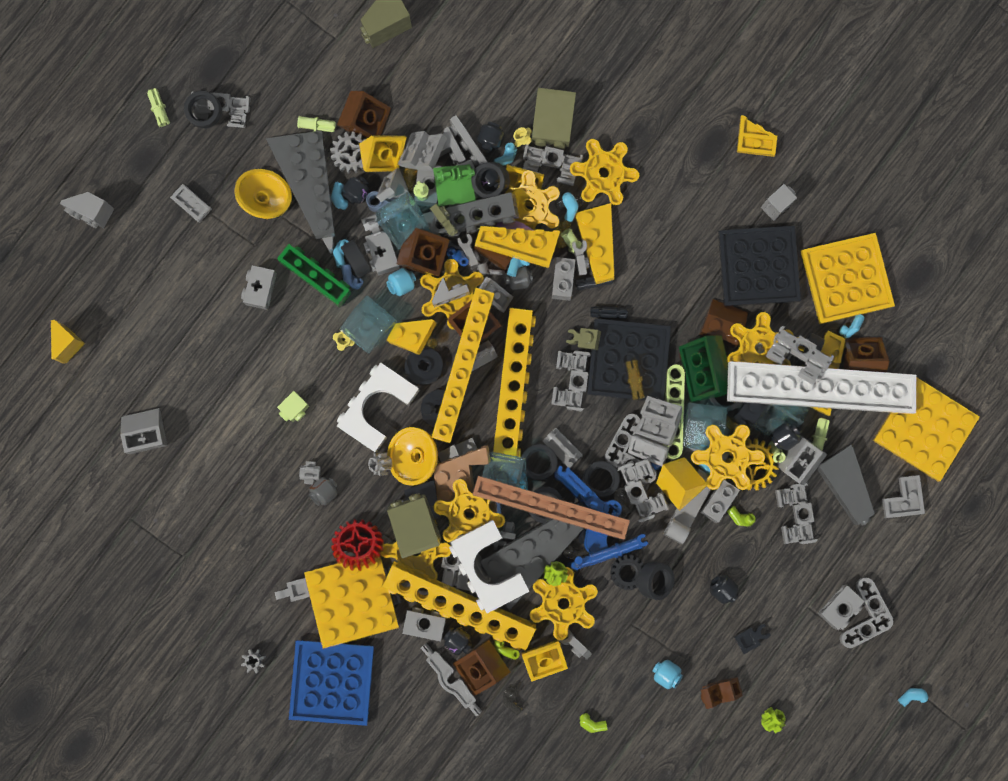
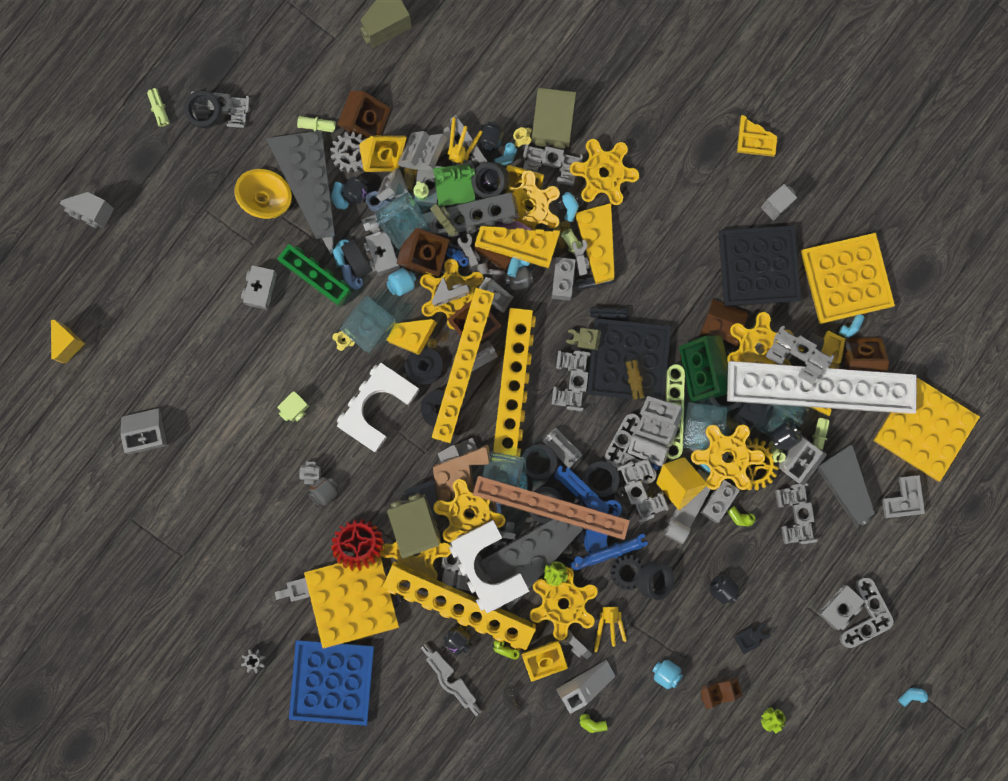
(191, 203): light grey plate -> none
(380, 463): light grey gear -> none
(405, 452): yellow dish -> none
(413, 628): light grey brick -> none
(457, 152): none -> yellow plant
(481, 668): reddish brown slope -> none
(585, 687): none -> light grey slope
(611, 616): none -> yellow plant

